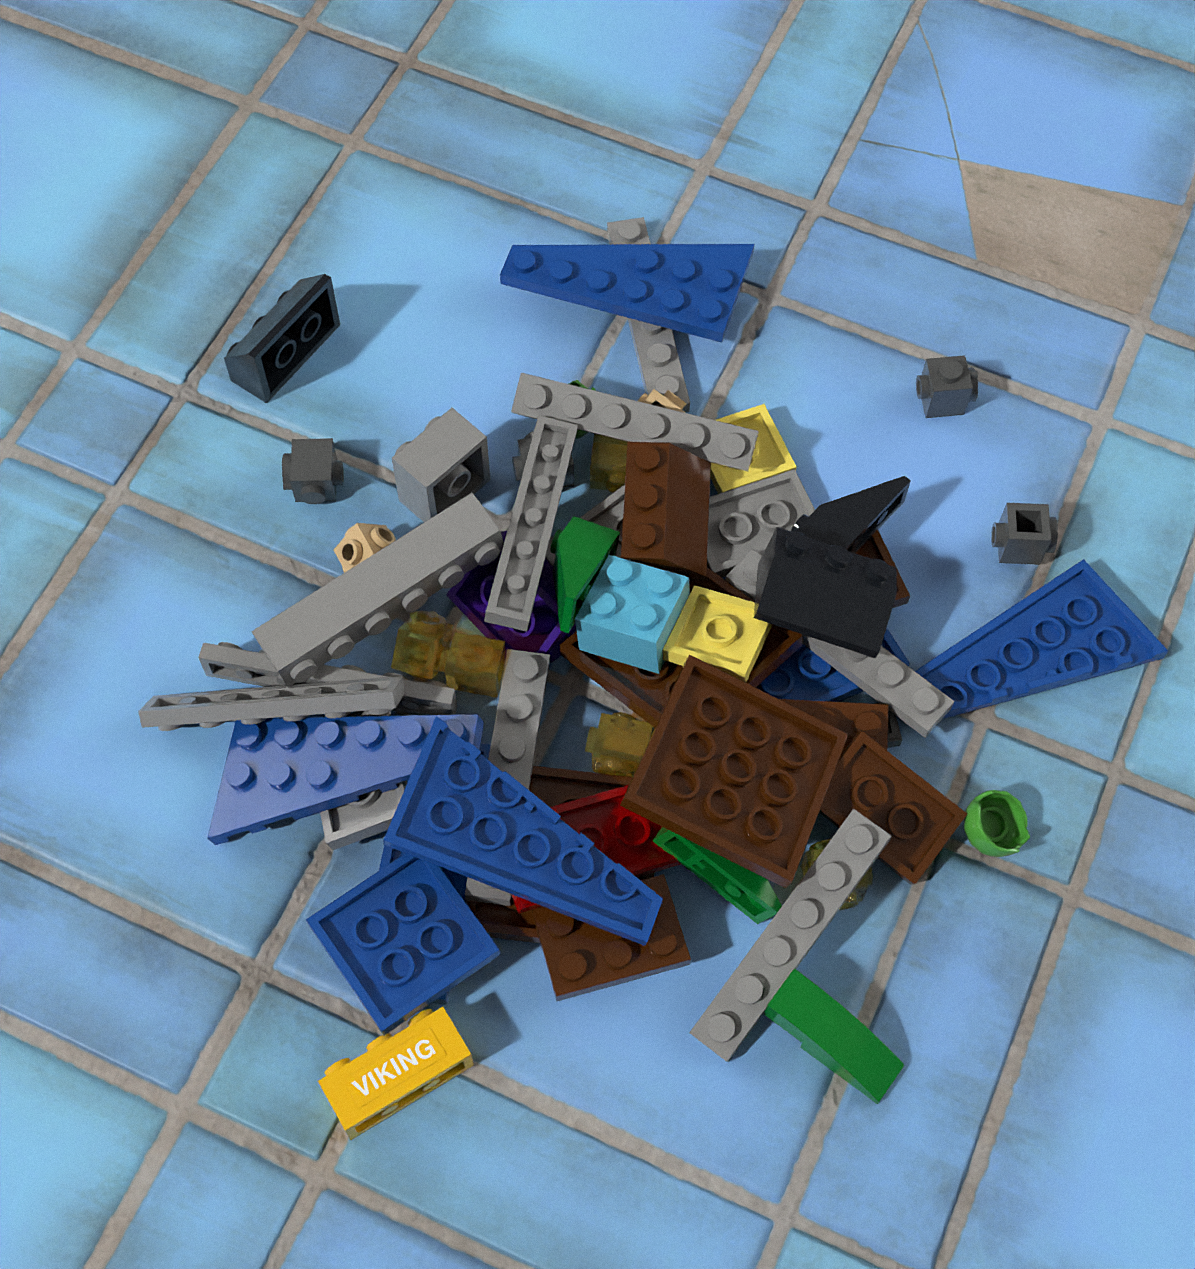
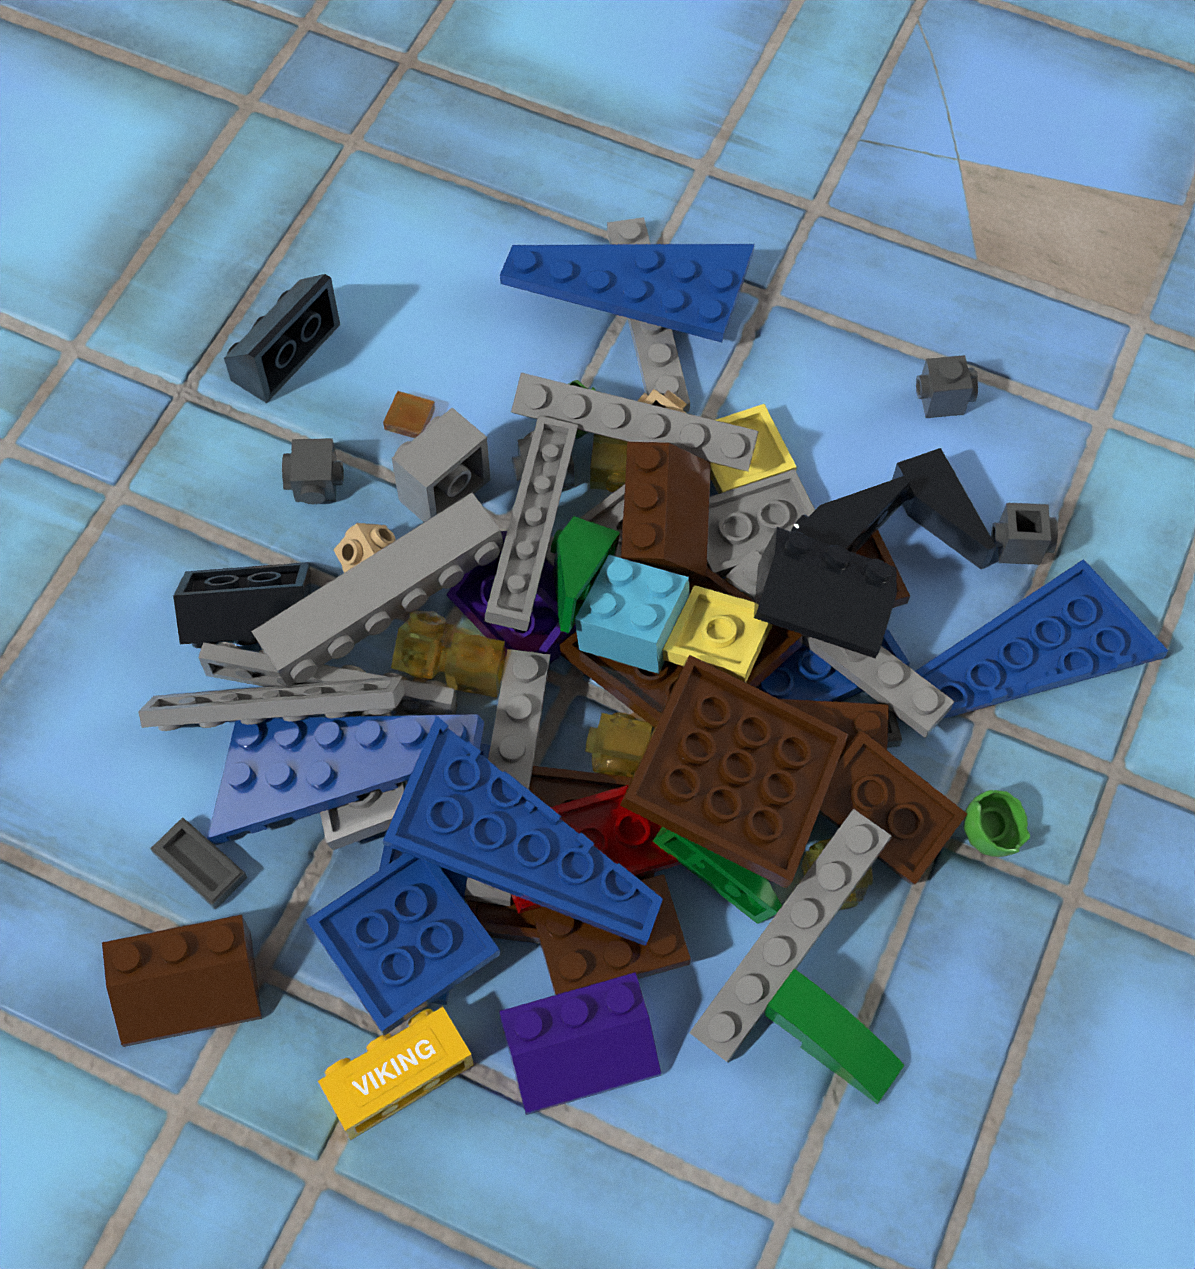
(182, 980): none -> reddish brown slope
(199, 863): none -> dark grey tile
(235, 601): none -> black slope
(408, 414): none -> clear orange tile
(580, 1043): none -> dark purple slope
(943, 507): none -> black slope

